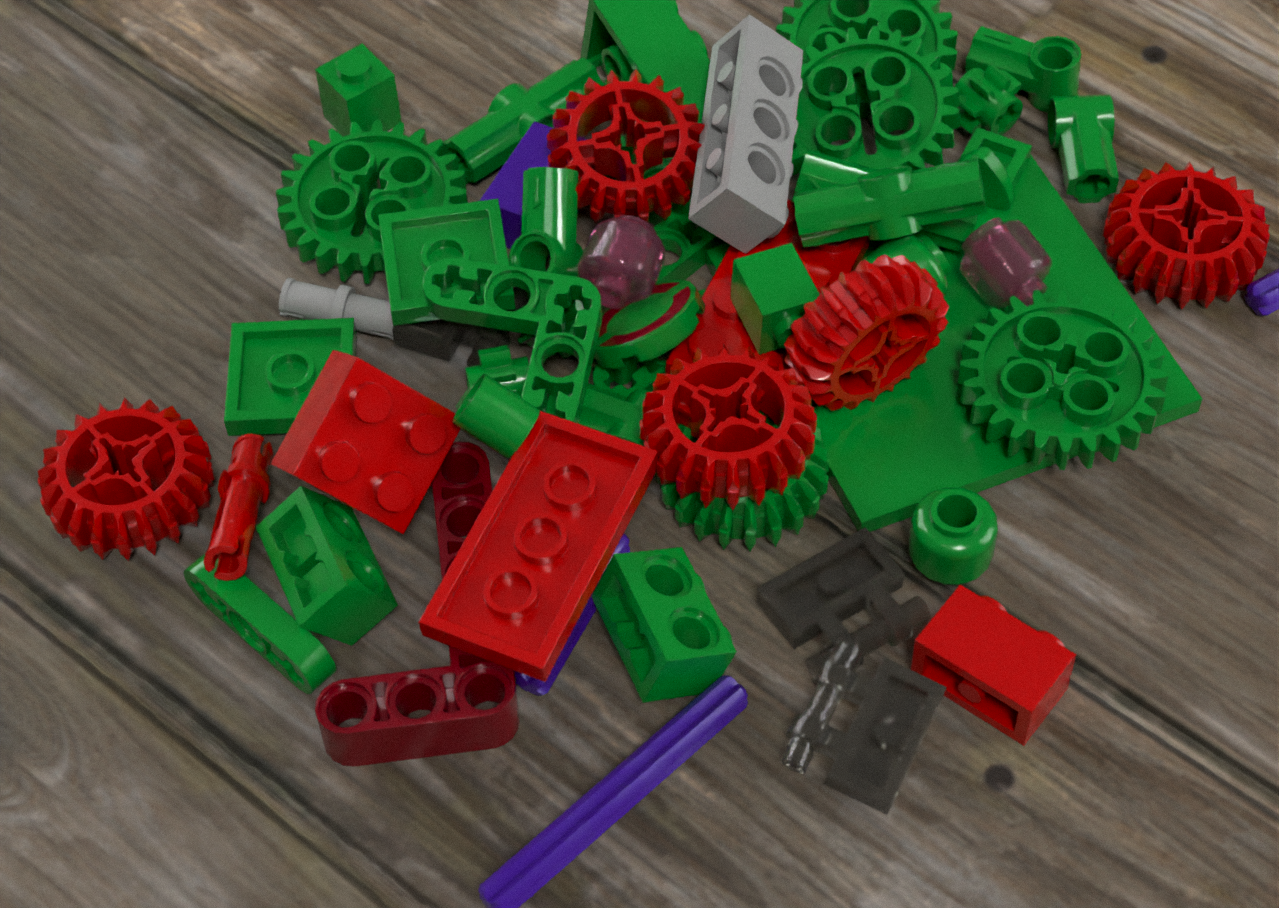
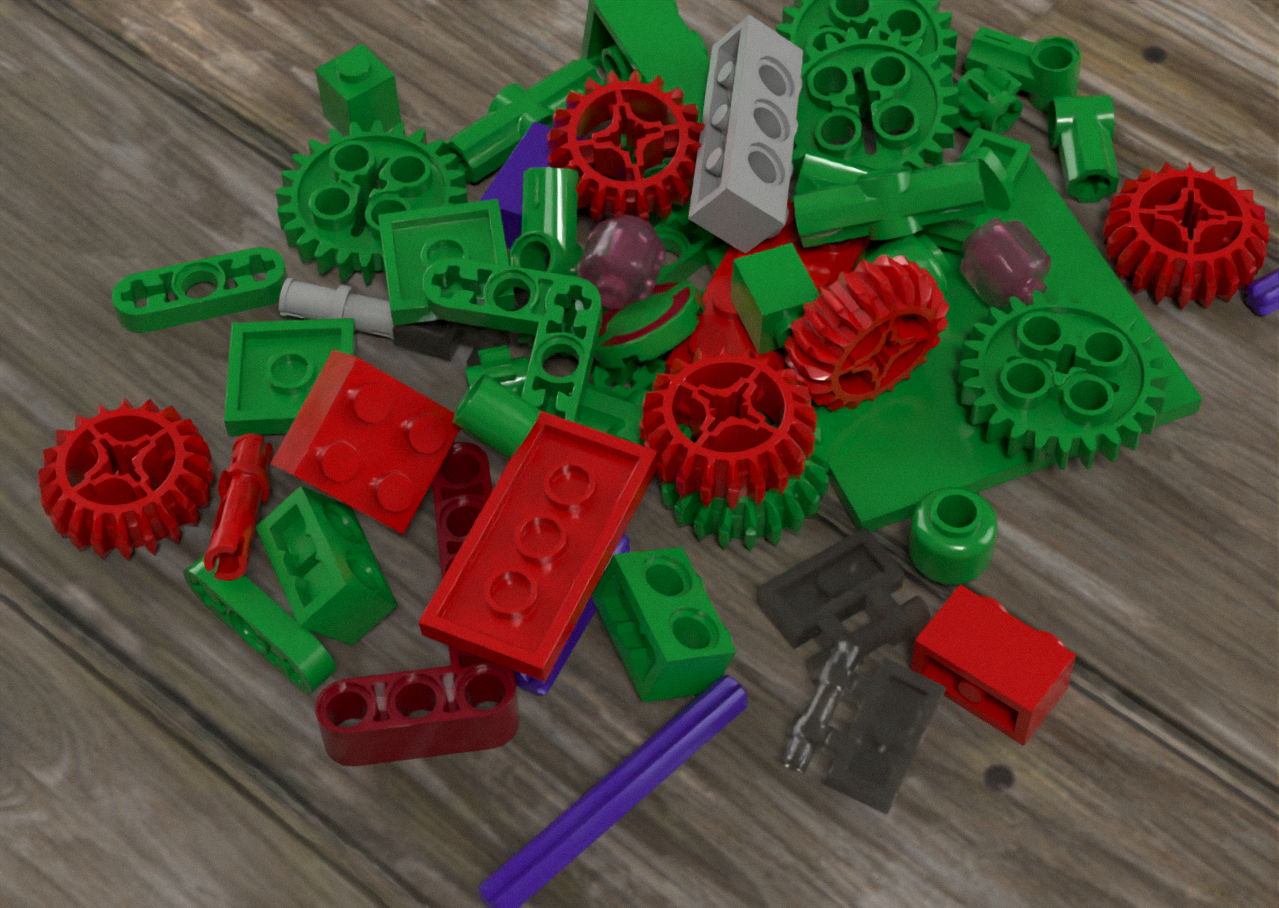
(156, 283): none -> green beam

